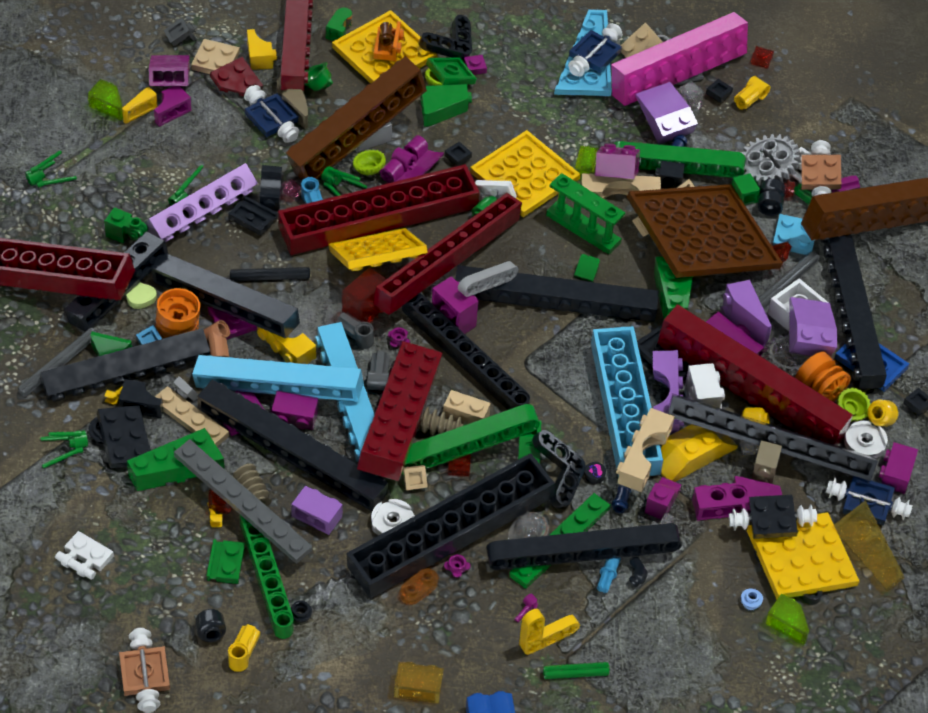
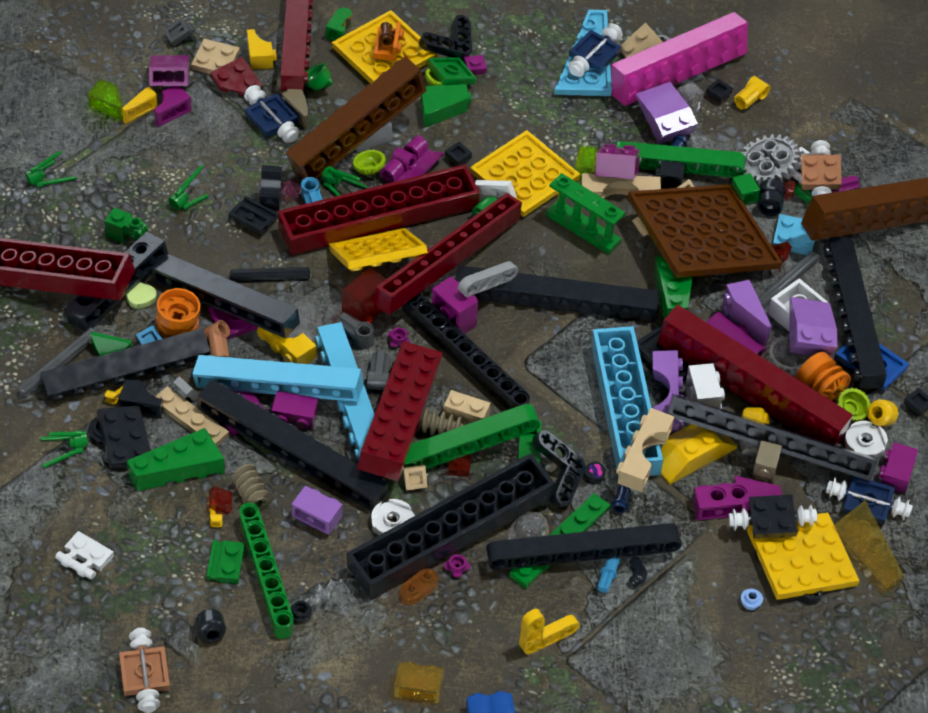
(240, 176): lavender brick -> none
(243, 501): dark grey plate -> none
(243, 648): yellow piece -> none
(531, 603): magenta hand -> none
(576, 670): green axle -> none
(587, 268): green slope -> none
(662, 498): magenta arch -> none
(762, 57): clear red plate -> none
(788, 619): clear neon green slope -> none

